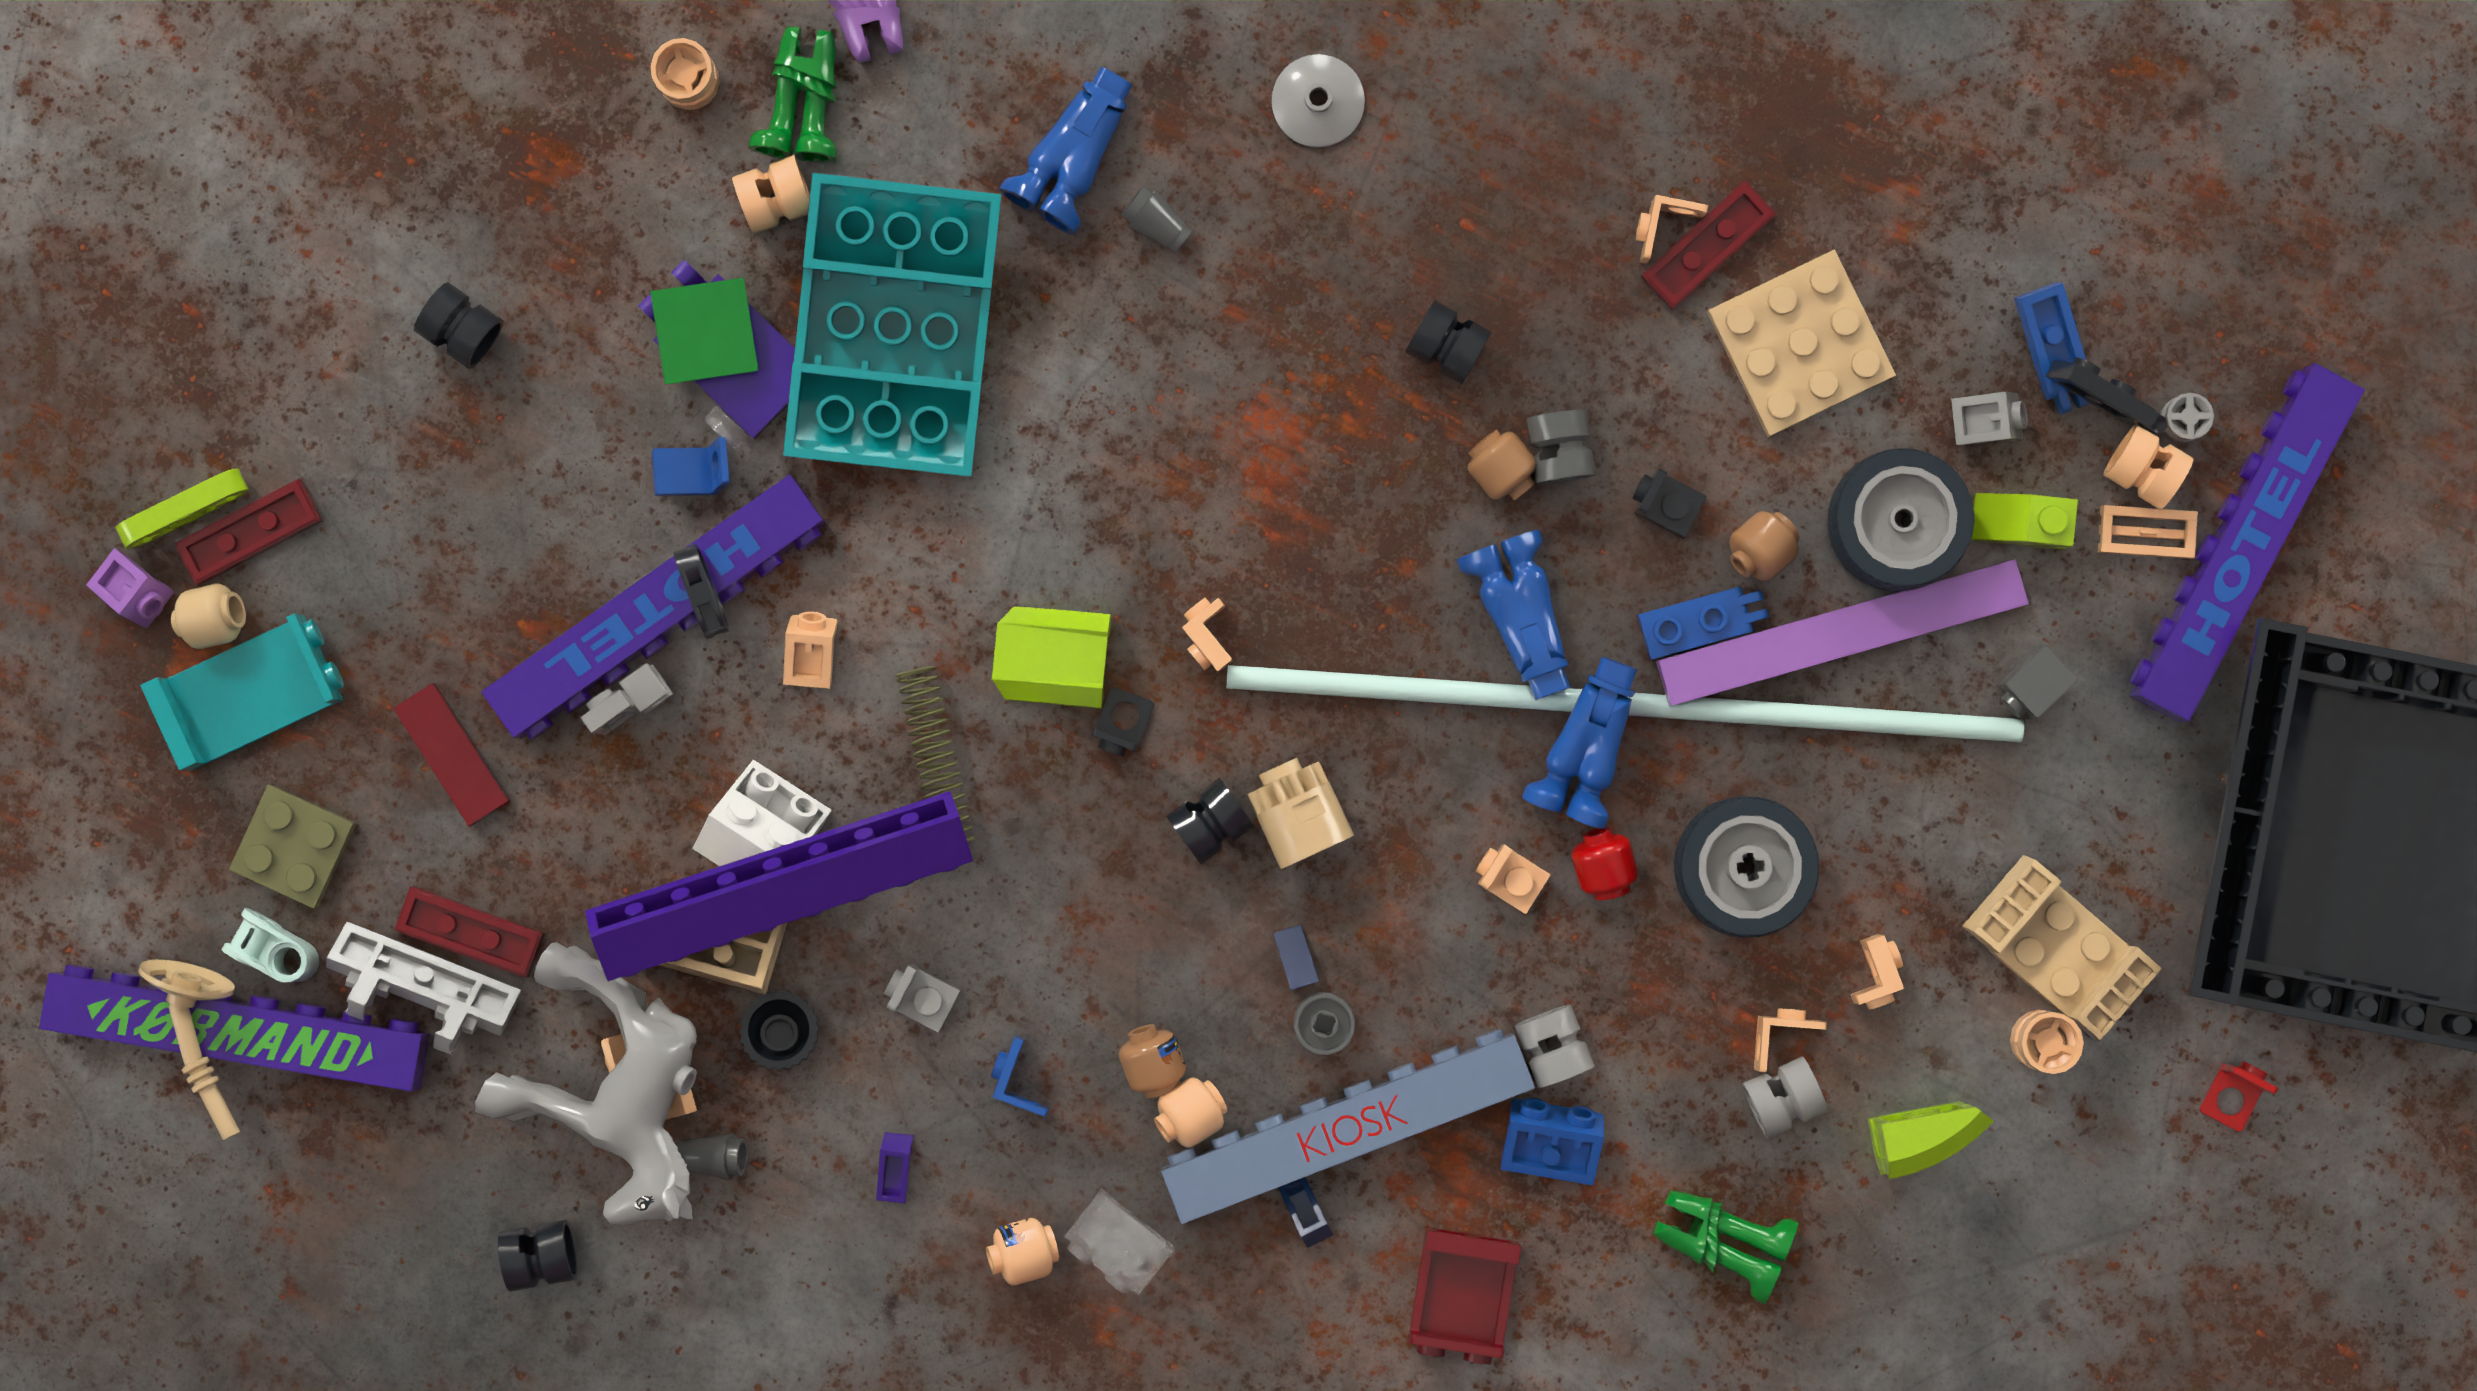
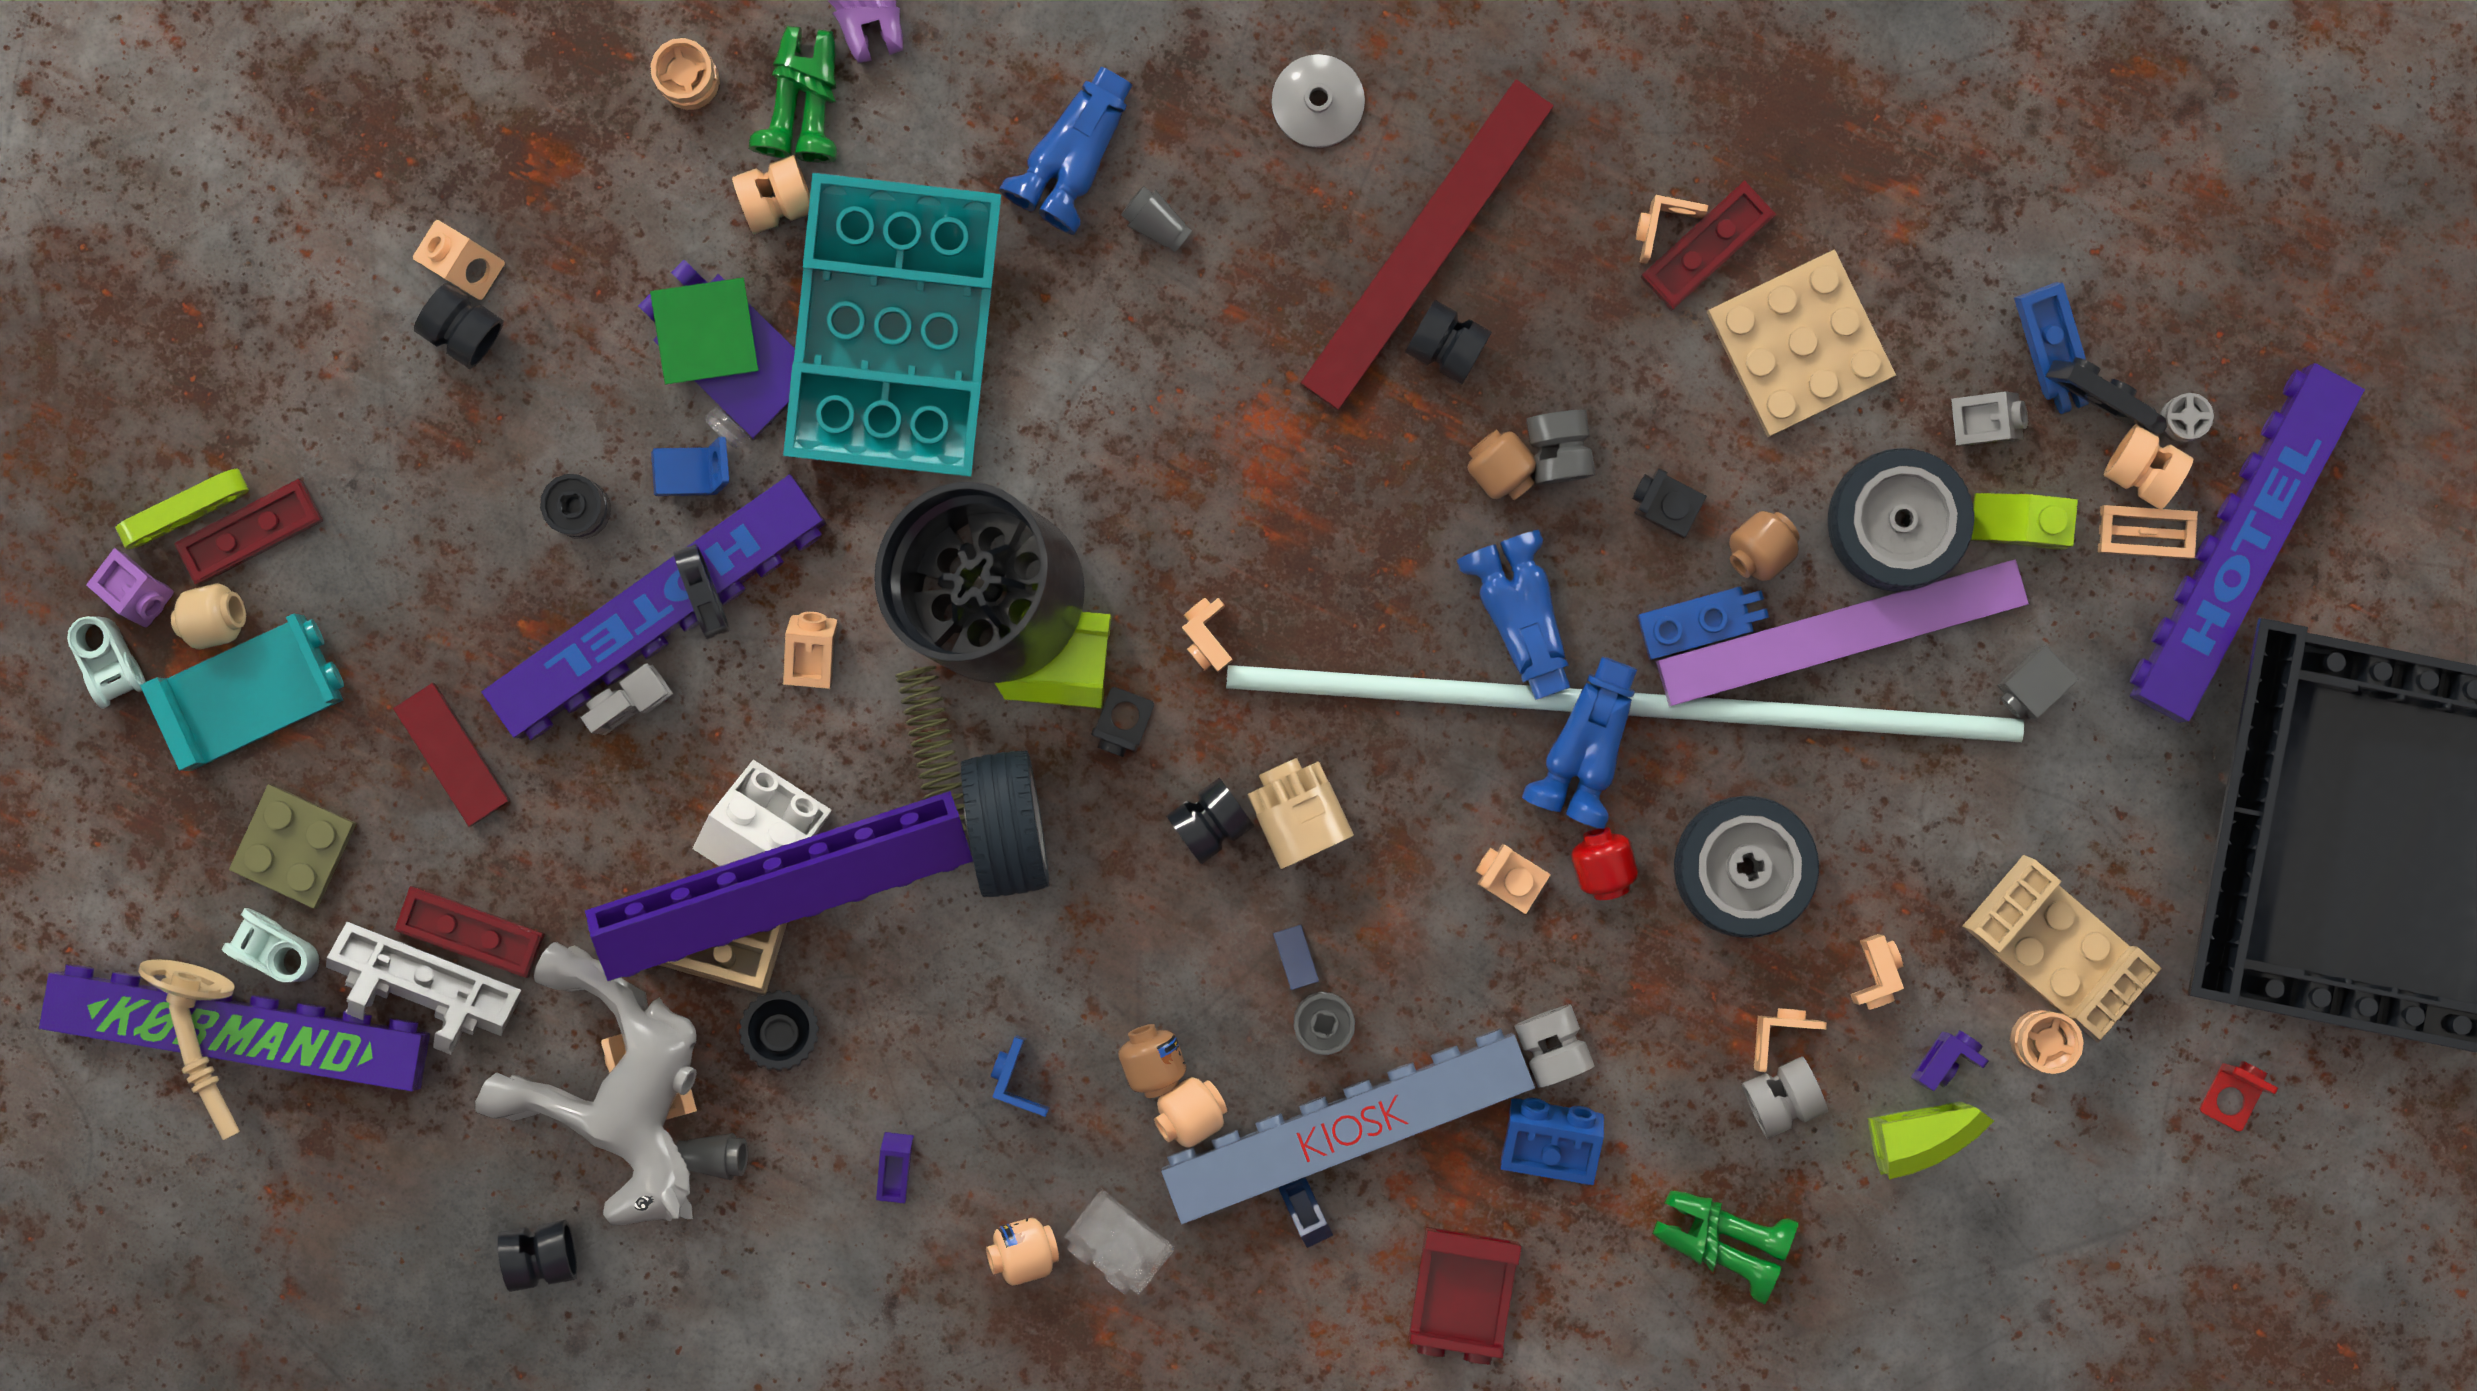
(106, 662): none -> light aqua piece
(450, 254): none -> light nougat bracket
(575, 506): none -> black wheel
(921, 996): light grey bracket -> none
(925, 543): none -> black wheel
(1004, 824): none -> black wheel
(1426, 244): none -> dark red tile
(1939, 1063): none -> dark purple bracket

